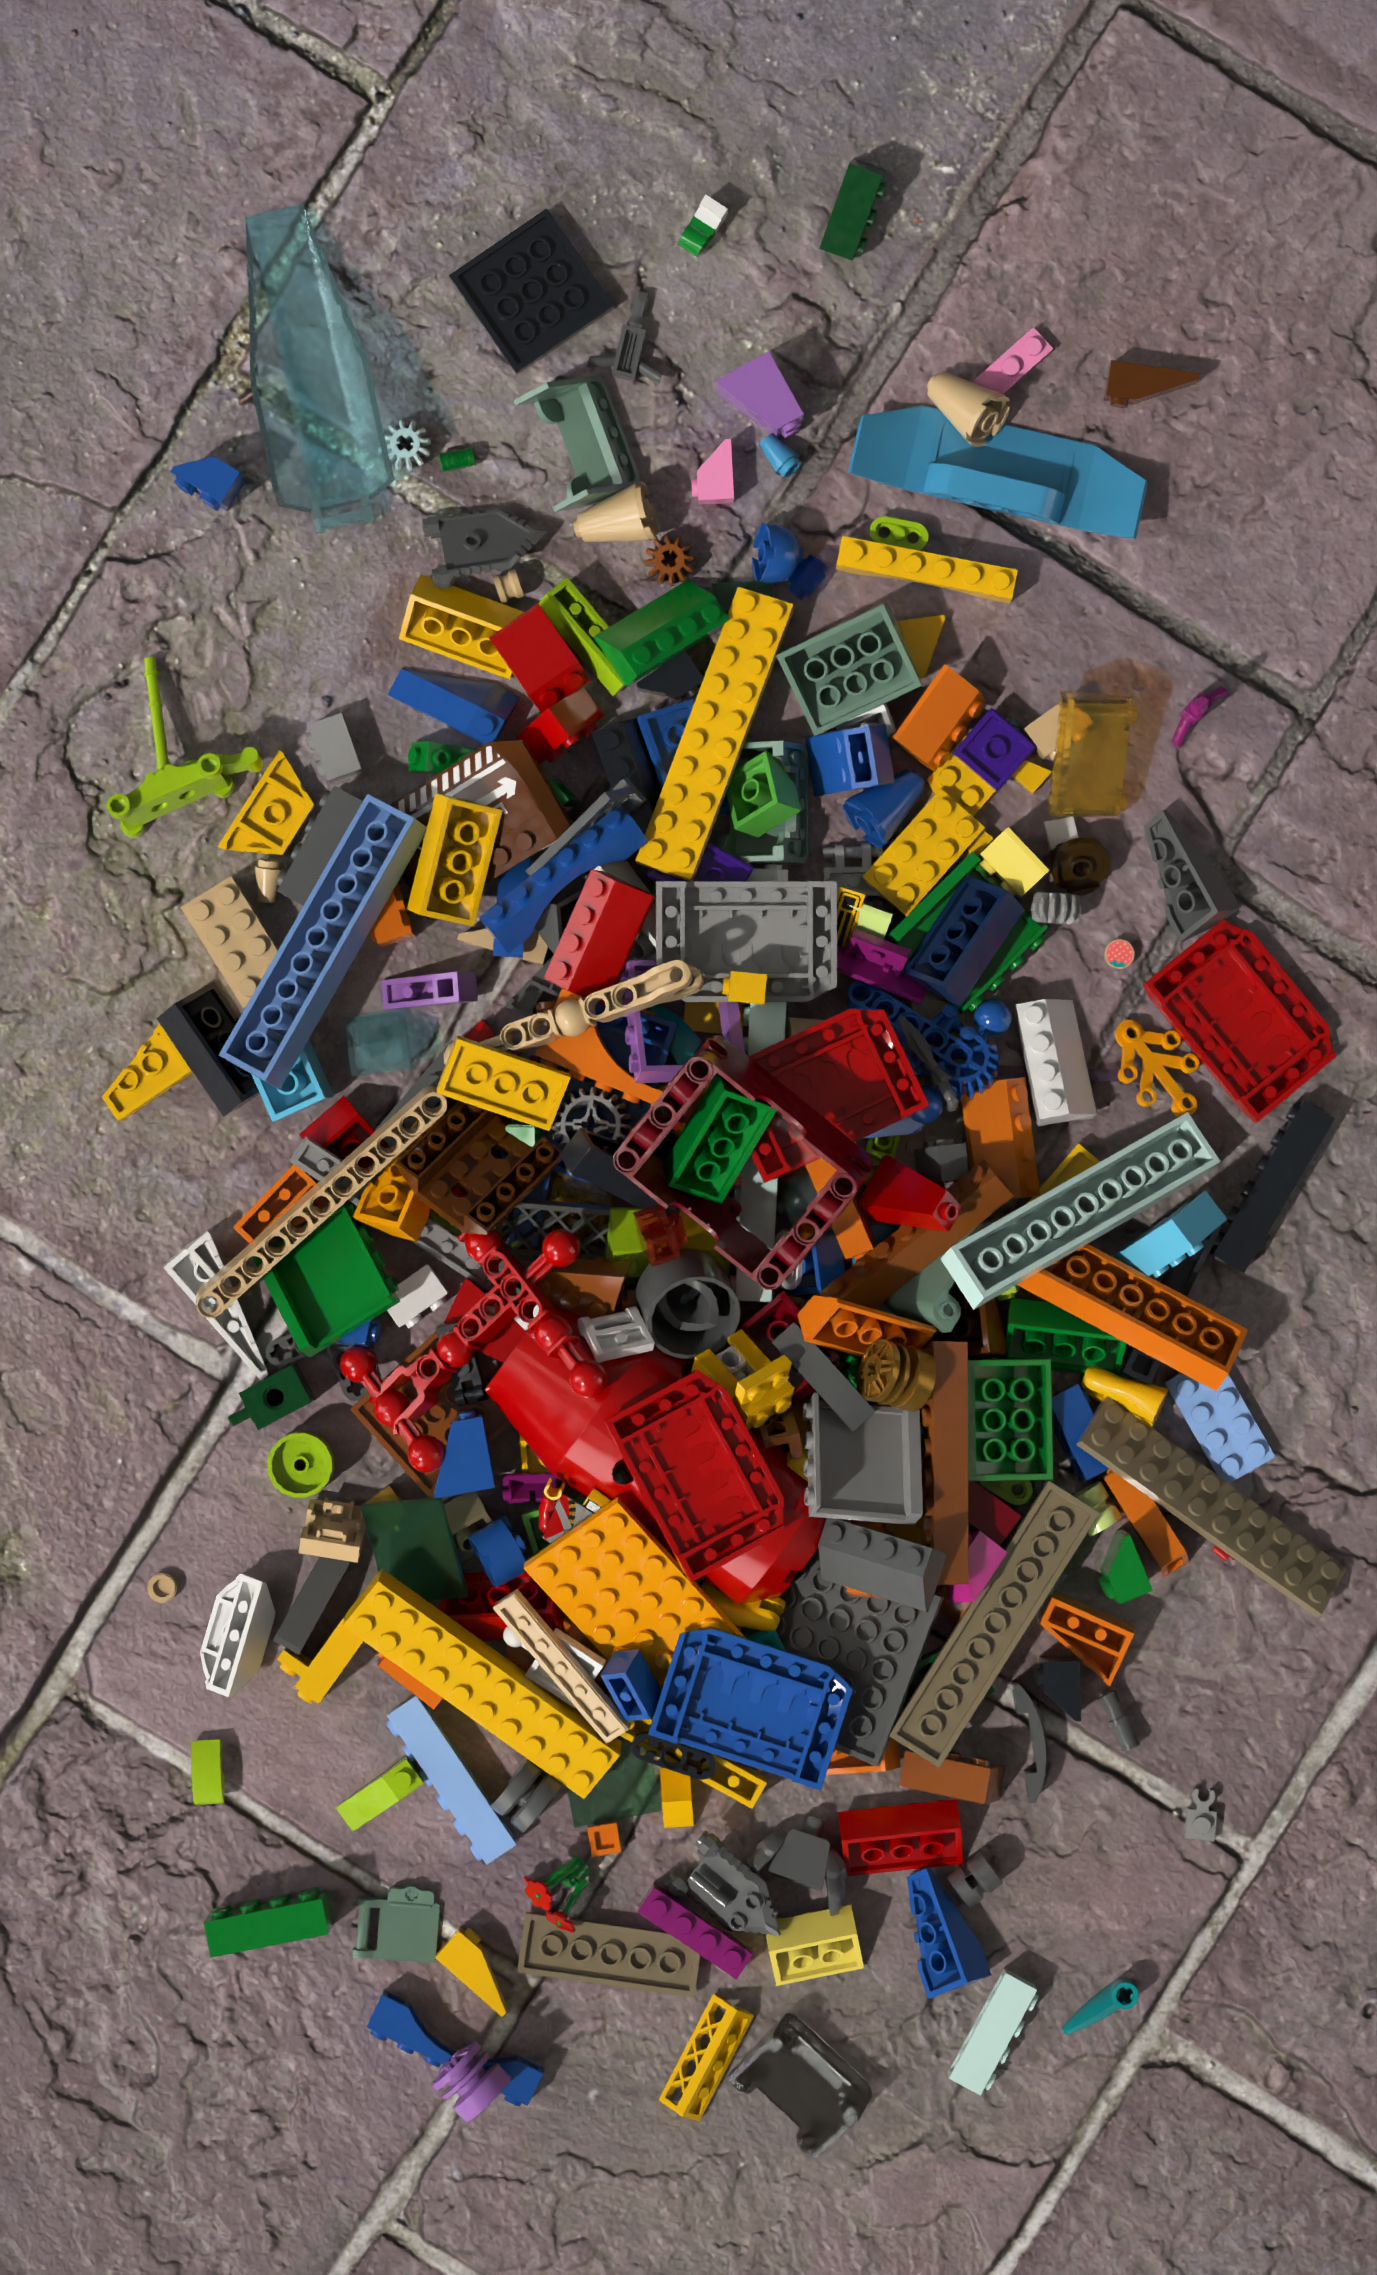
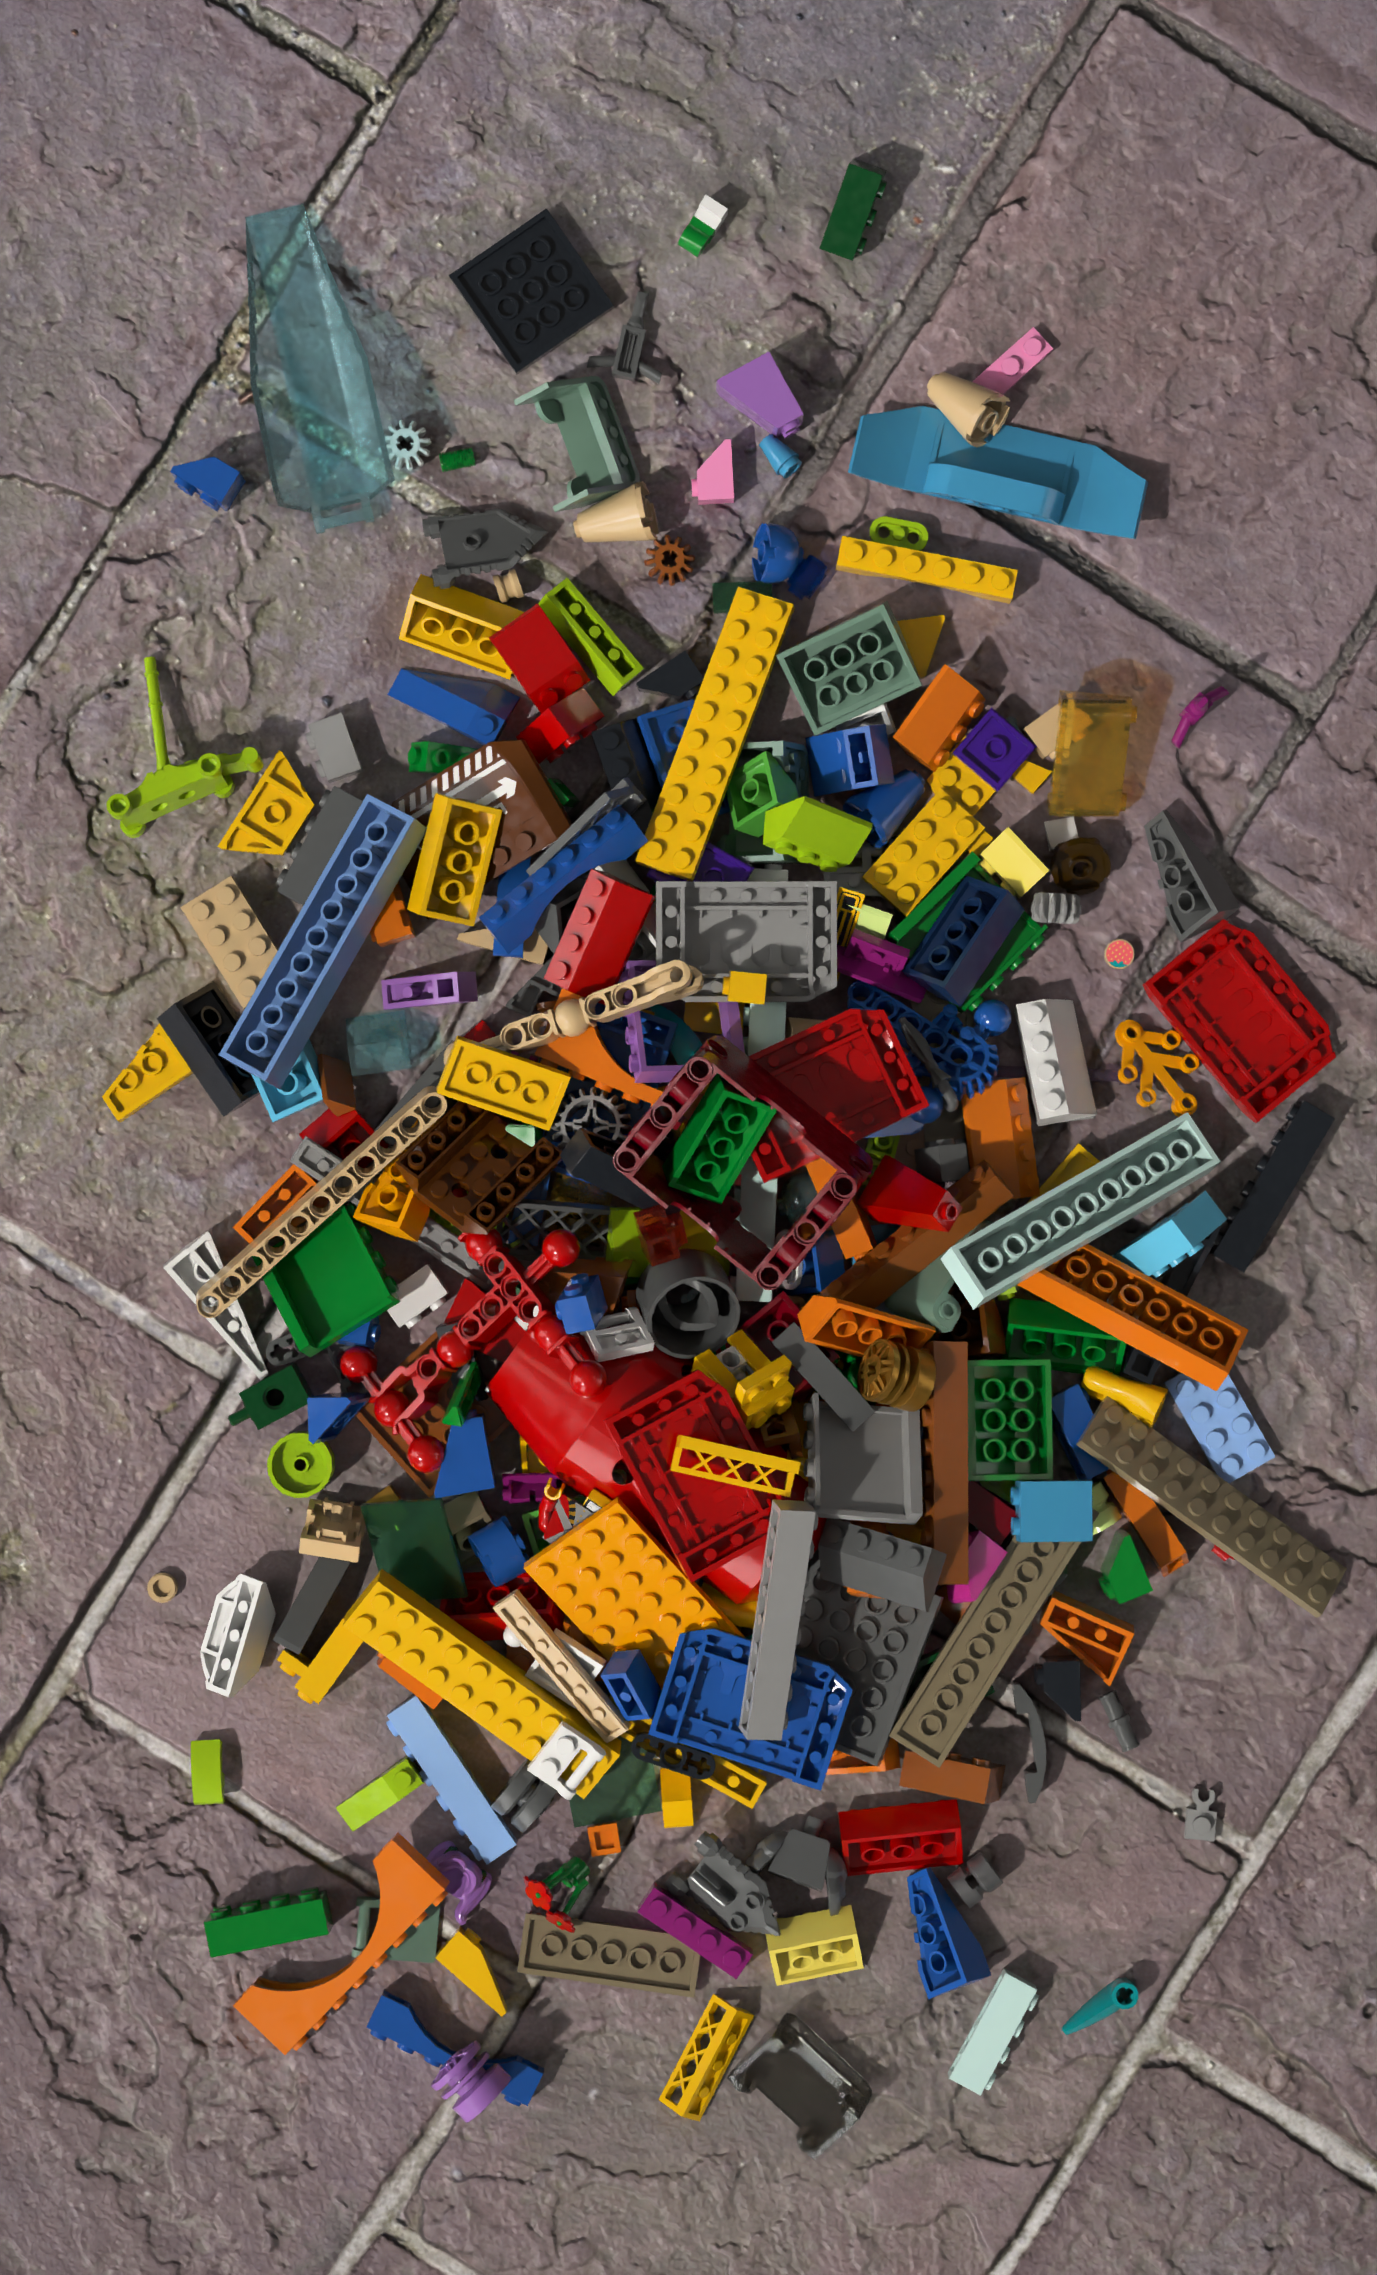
(266, 878): tan cone -> none
(290, 2010): none -> orange arch
(332, 1413): none -> blue slope
(336, 1084): none -> dark orange slope
(463, 1396): none -> green slope
(465, 1877): none -> medium lavender hair
(558, 1754): none -> white plate
(581, 1303): none -> blue brick
(661, 631): green slope -> none
(738, 1454): none -> yellow fence
(778, 1619): none -> light grey brick
(815, 833): none -> lime slope
(1052, 1511): none -> dark azure panel
(1136, 383): reddish brown slope -> none

